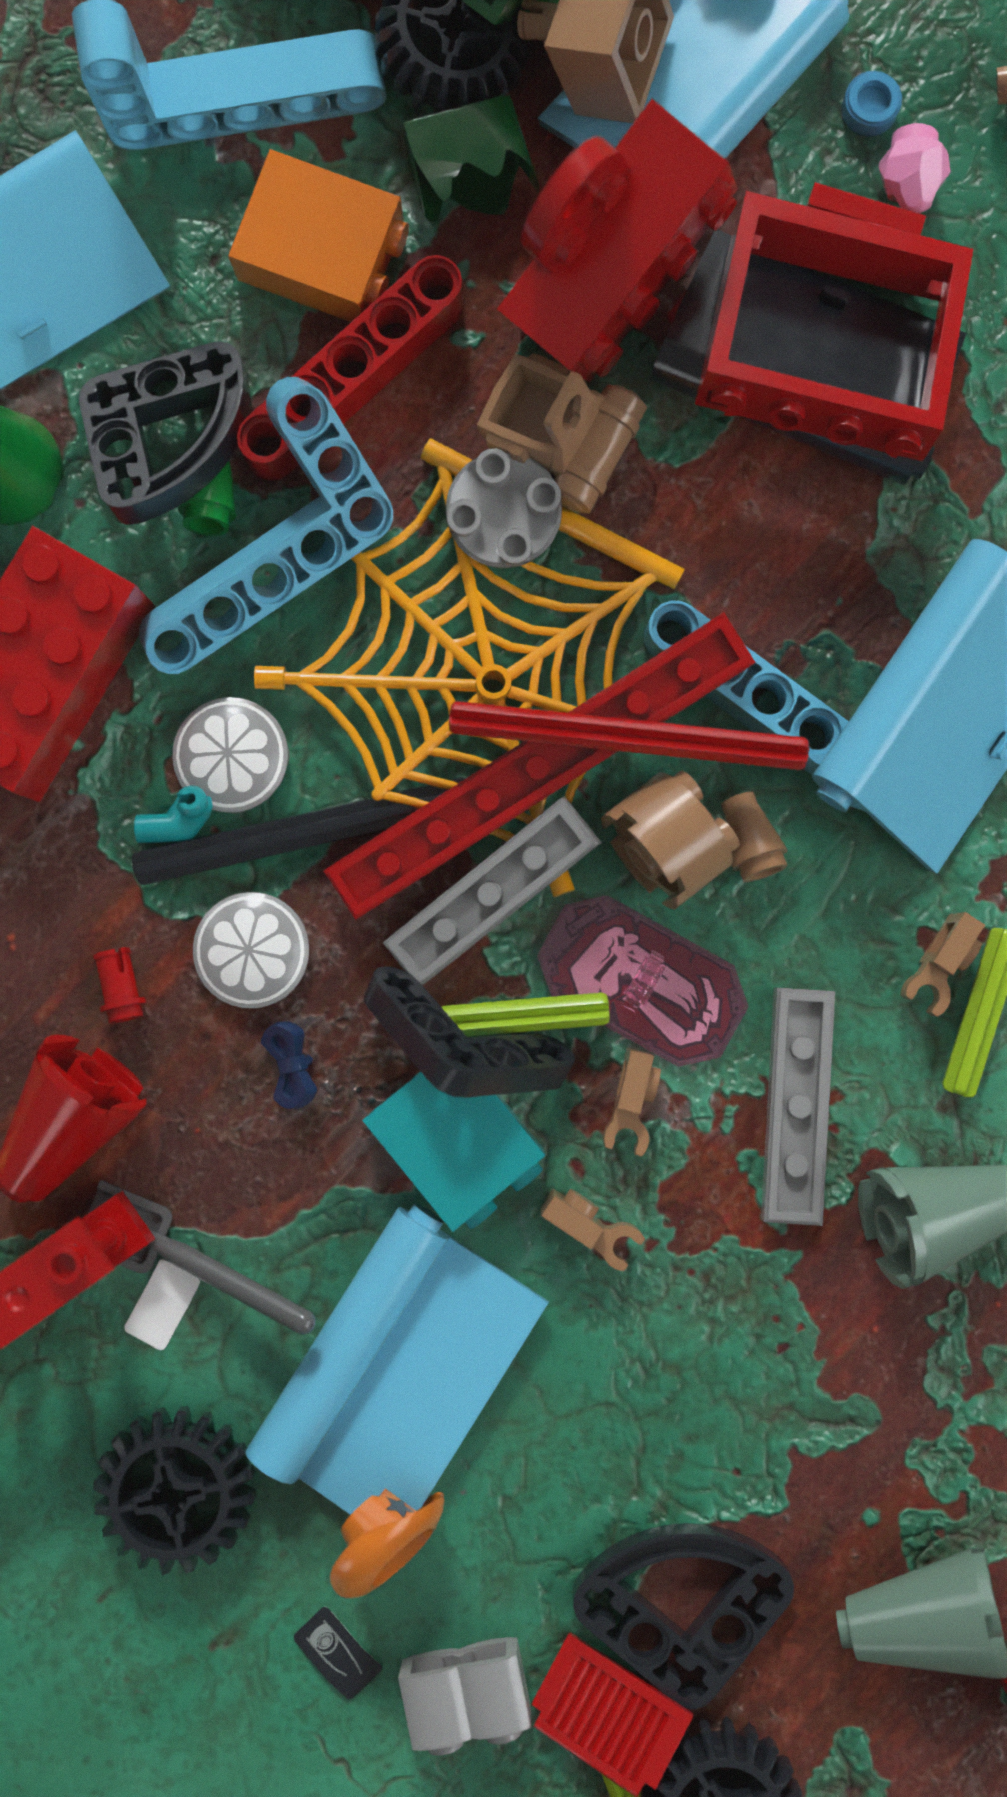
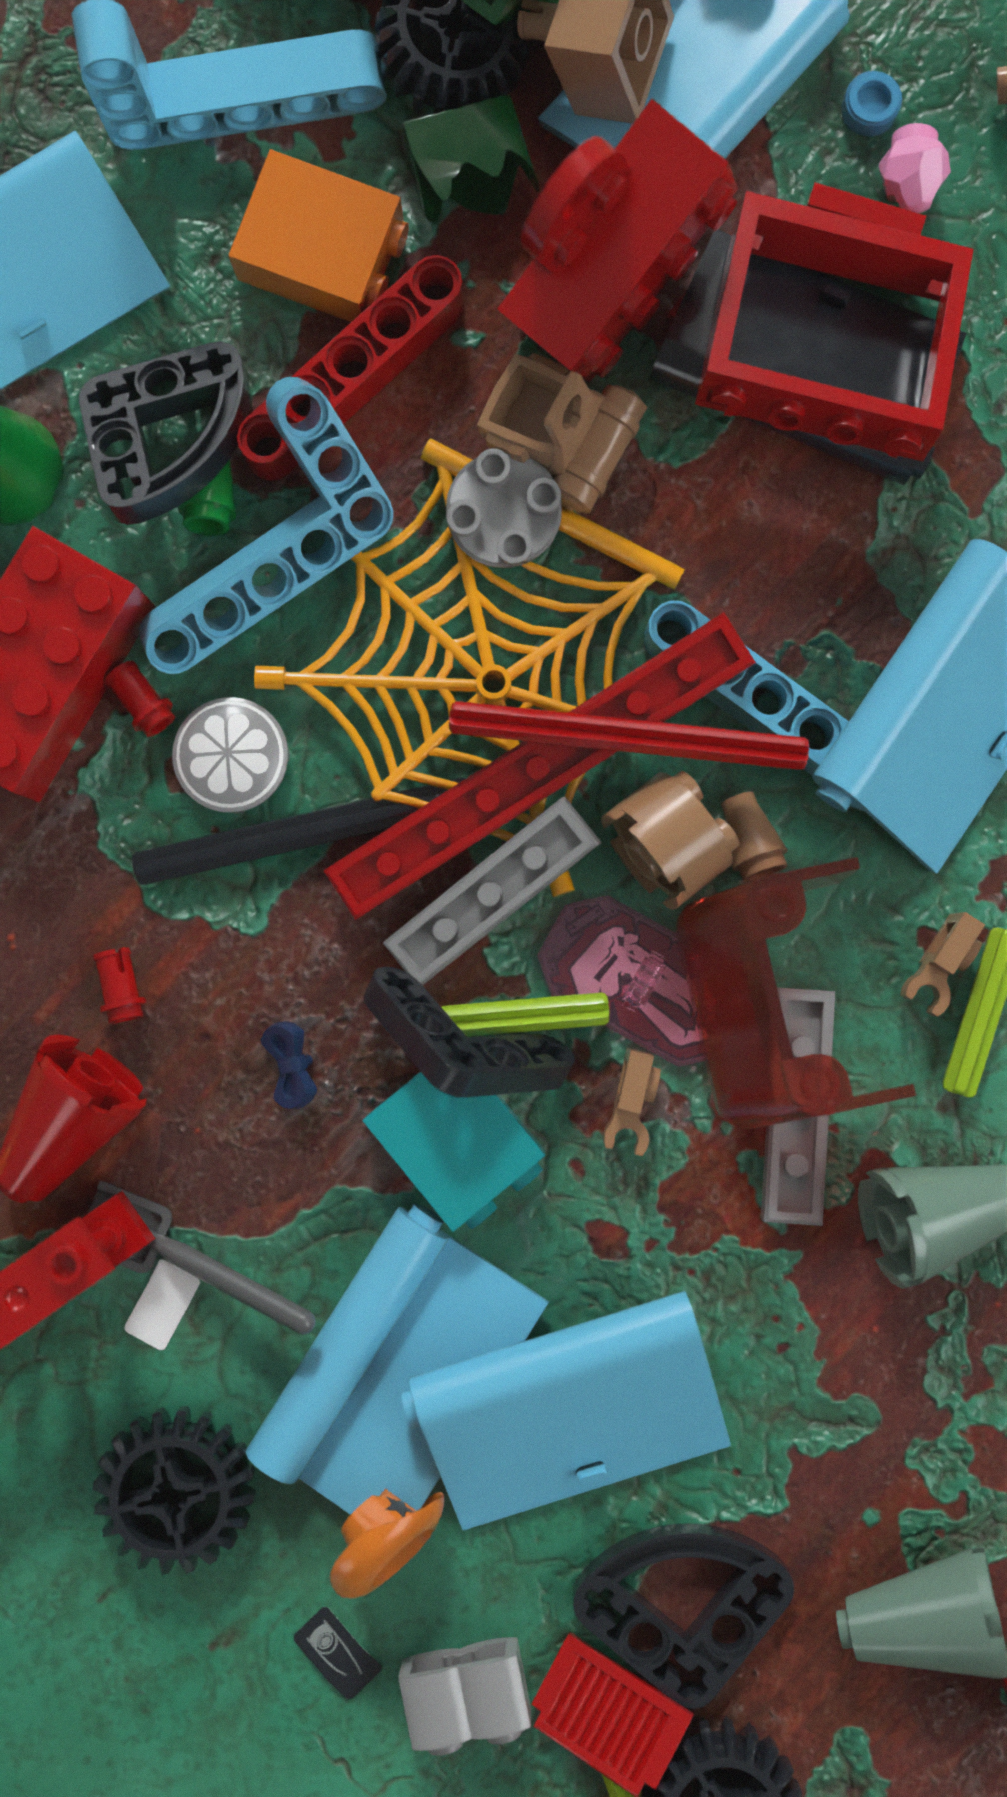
(140, 699): none -> red pin
(180, 822): teal arm -> none
(251, 950): dish -> none
(569, 1410): none -> medium azure door
(577, 1218): medium nougat plate -> none
(740, 1008): none -> clear red windscreen

